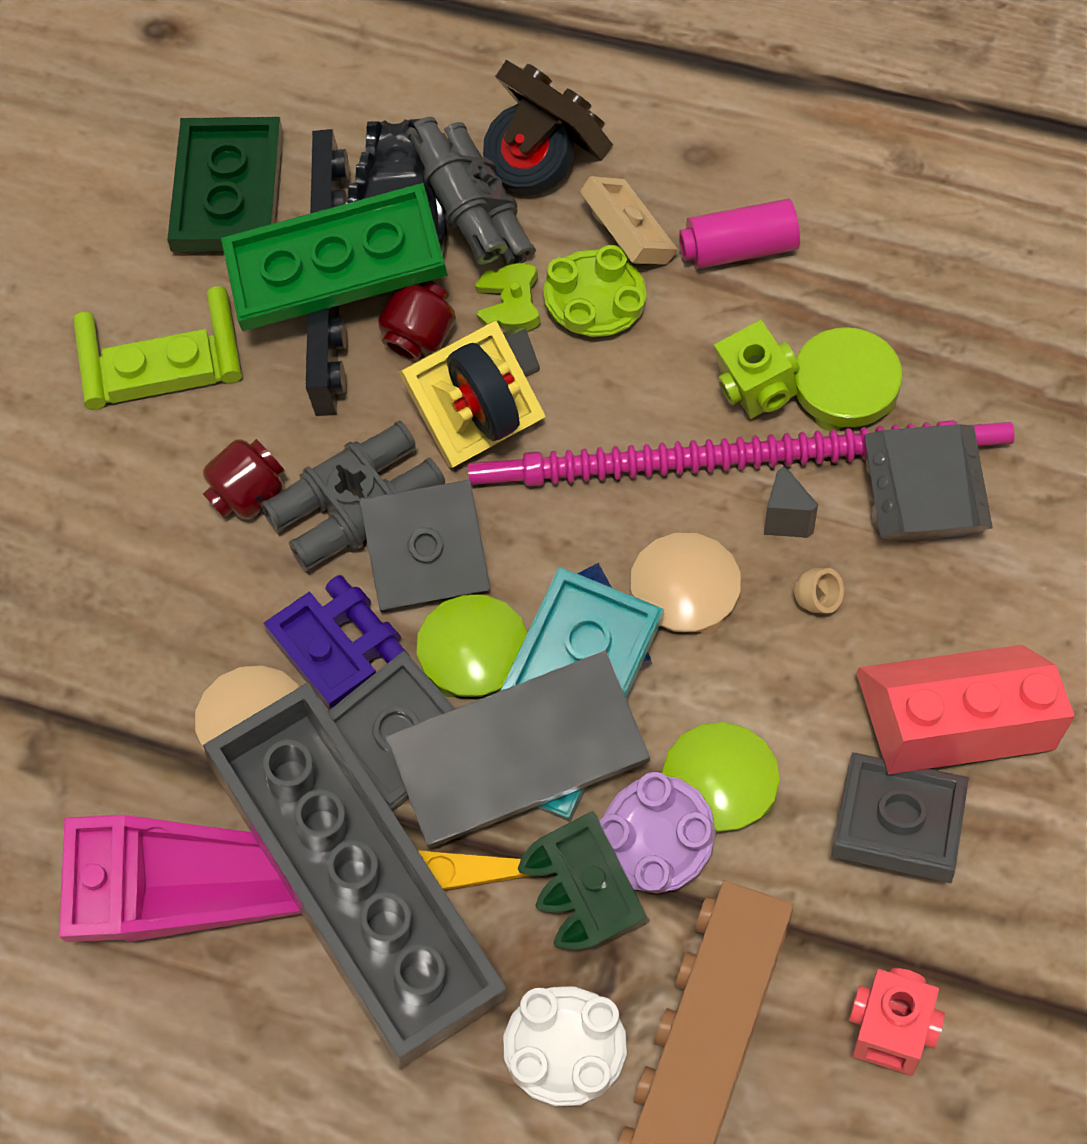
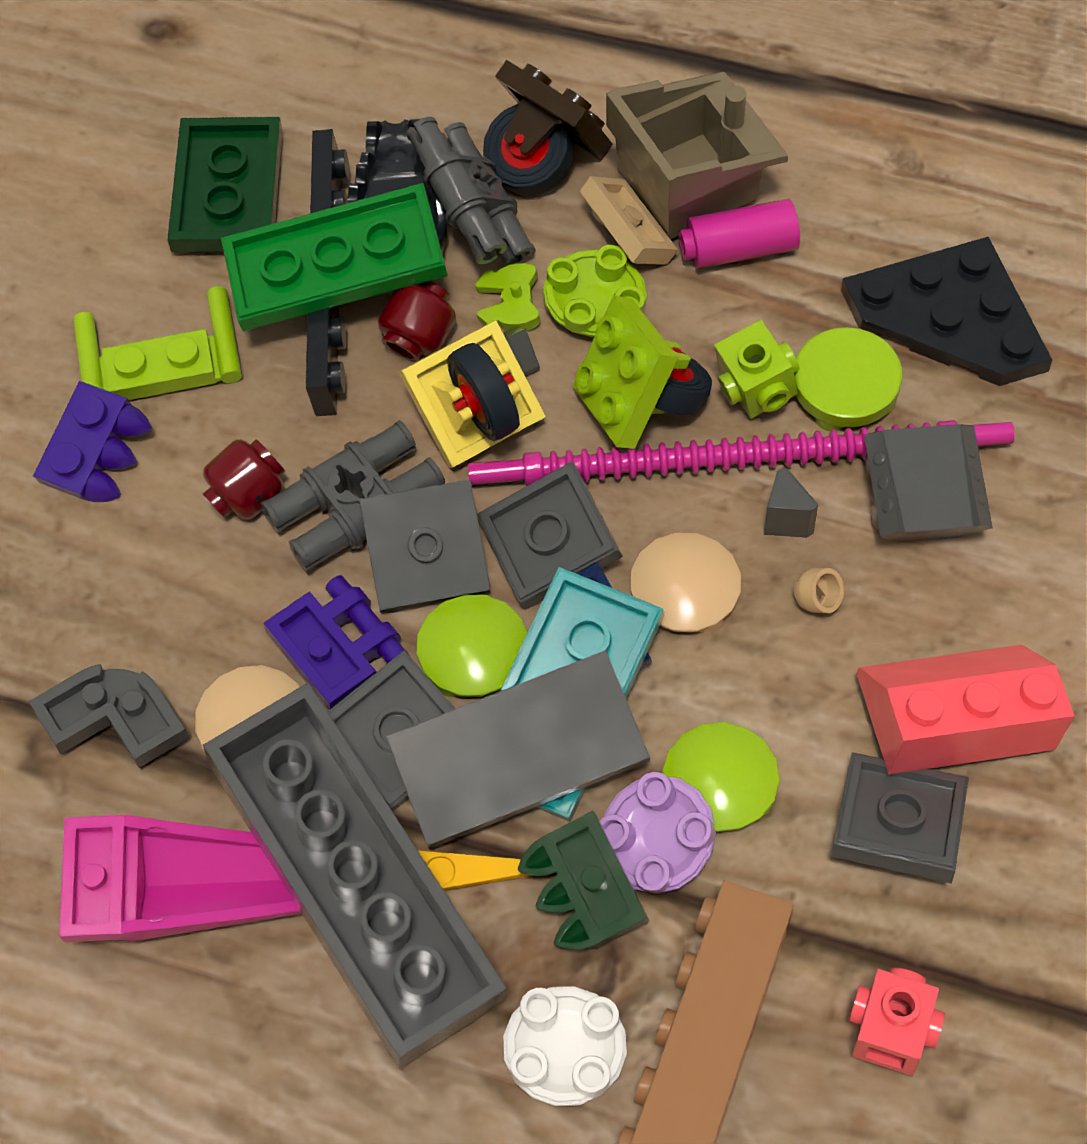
(89, 442): none -> dark purple plate
(114, 698): none -> dark grey plate
(545, 529): none -> dark grey plate
(636, 374): none -> lime plate
(690, 146): none -> dark tan piece
(952, 309): none -> black plate

